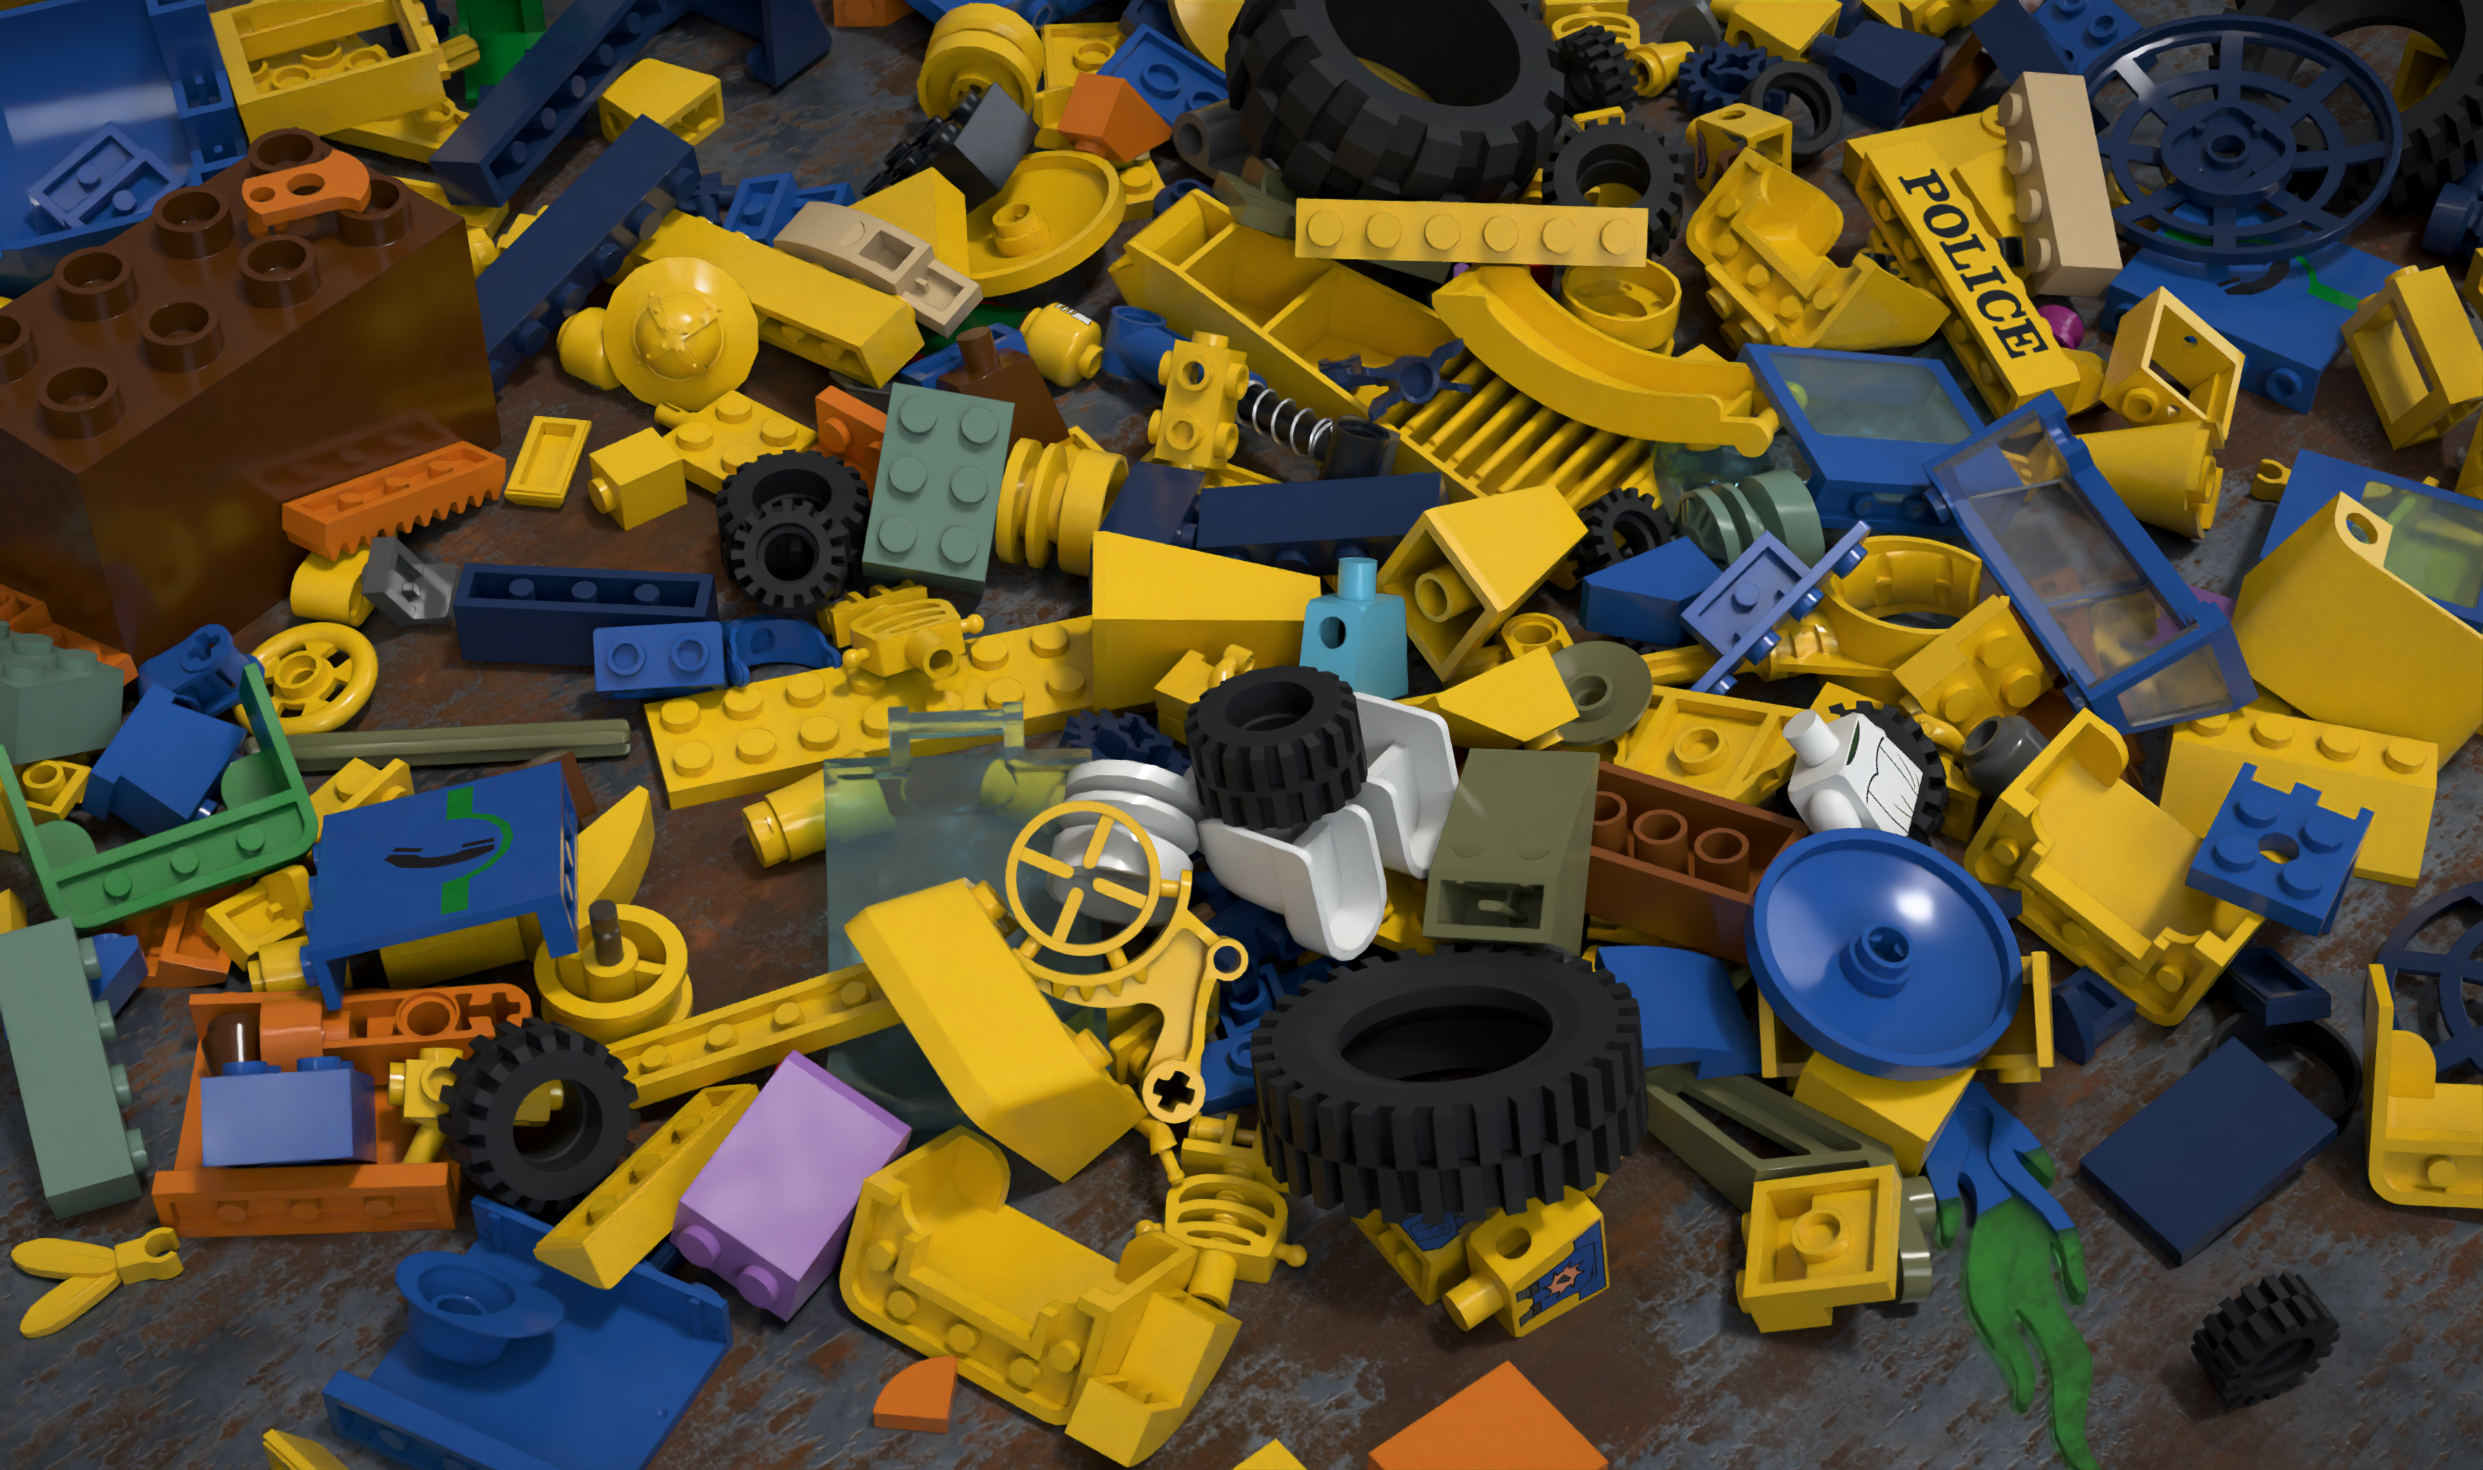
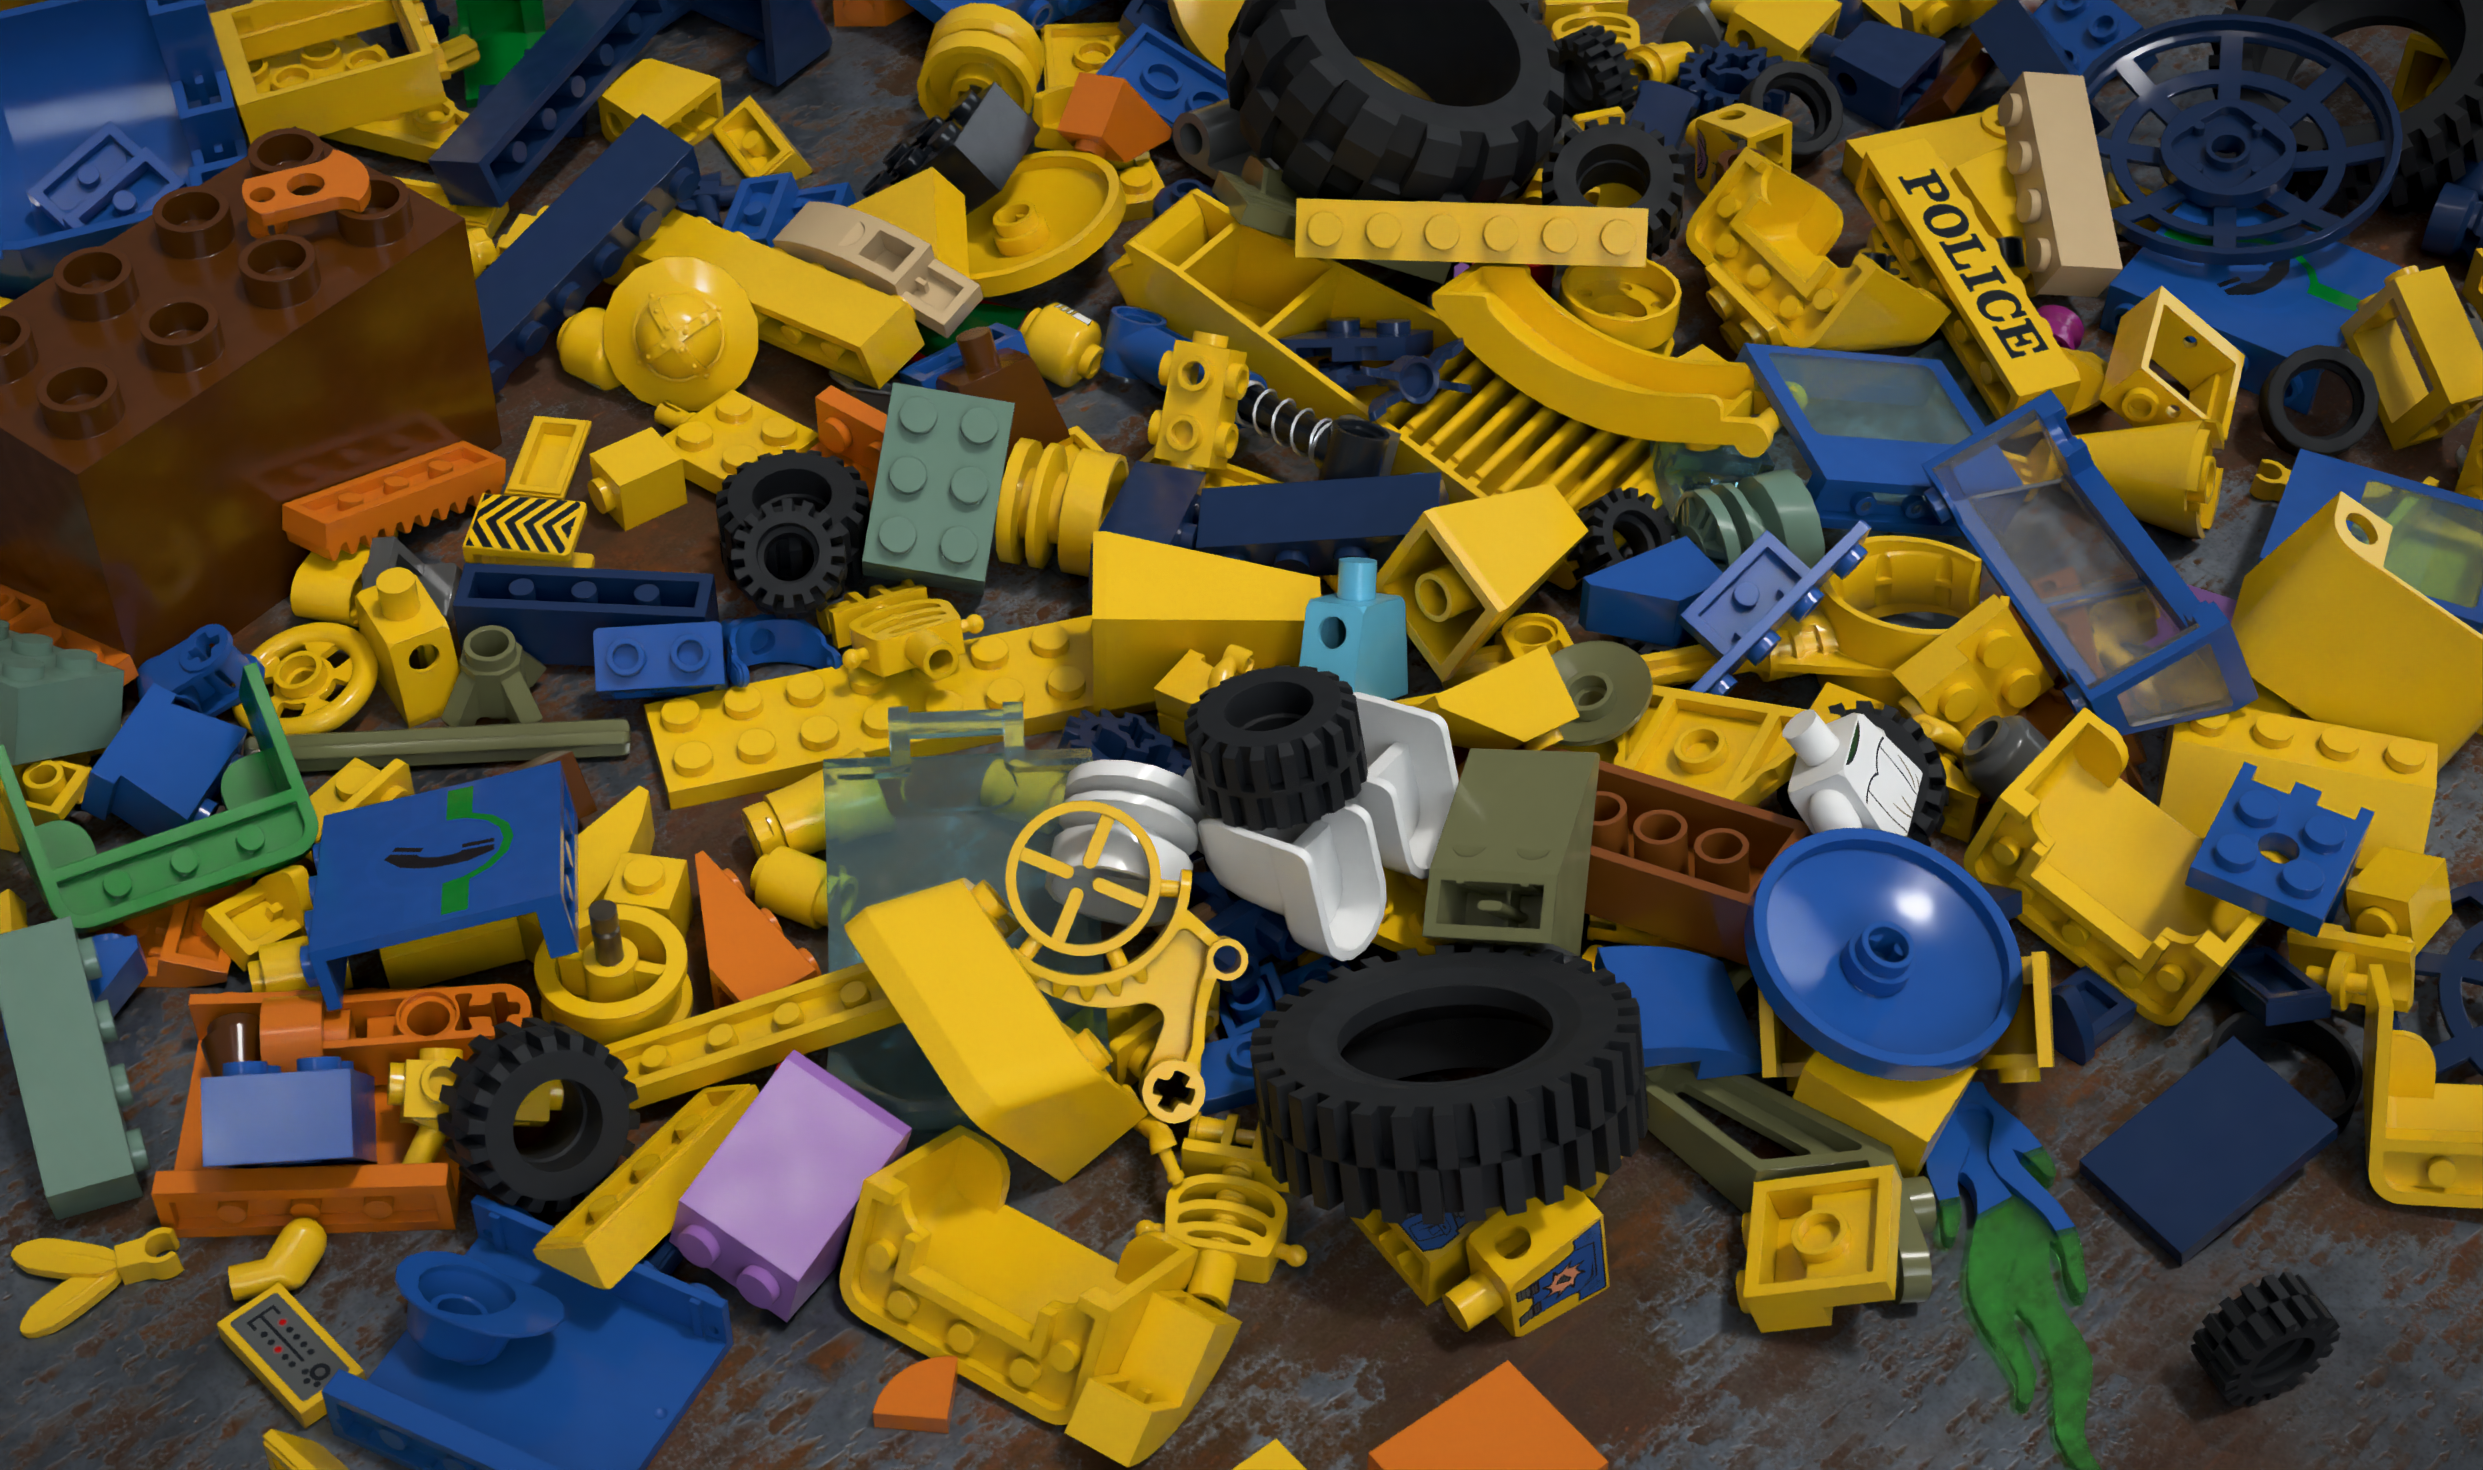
(287, 1262): none -> yellow arm
(287, 1351): none -> tile
(395, 621): none -> yellow torso
(493, 680): none -> olive rock
(526, 532): none -> piece
(654, 884): none -> yellow brick
(744, 943): none -> orange slope
(758, 143): none -> yellow slope
(792, 886): none -> yellow brick
(1347, 341): none -> dark blue wing
(1665, 109): none -> dark blue tile
(2331, 358): none -> black tyre
(2341, 961): none -> yellow hips
(2399, 896): none -> yellow brick

